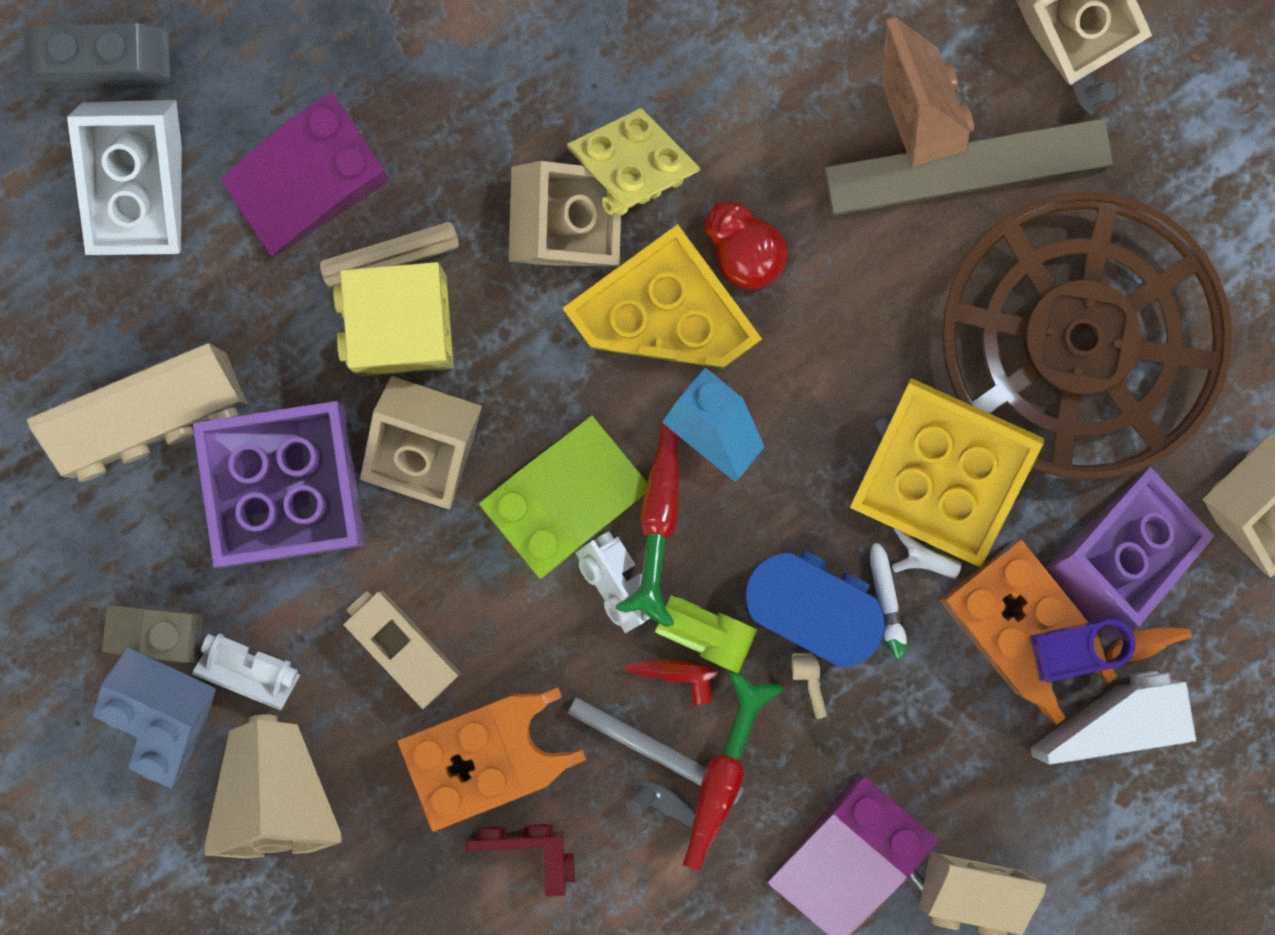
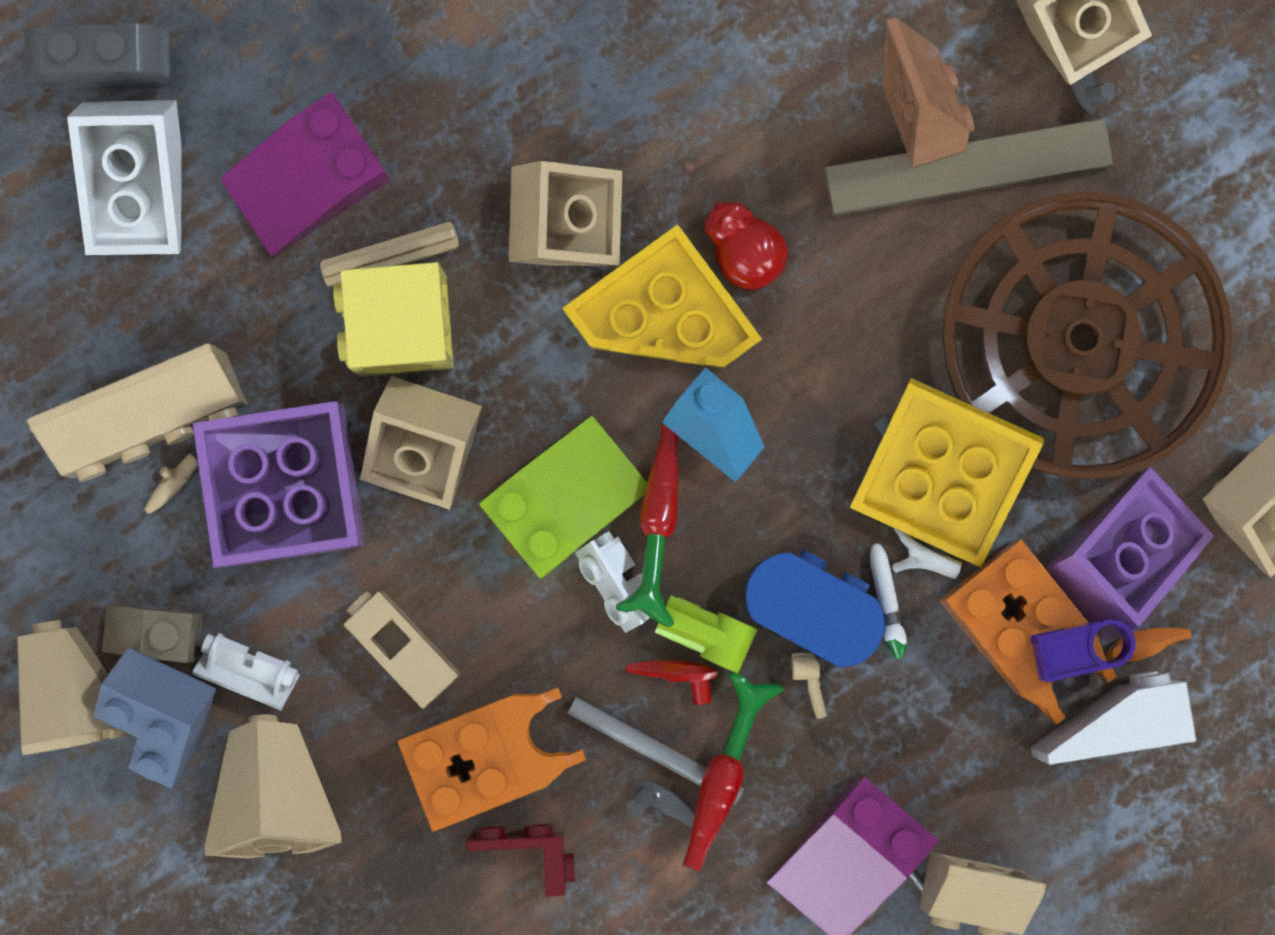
(59, 690): none -> tan slope
(172, 482): none -> tan helmet
(632, 160): light yellow hinge -> none

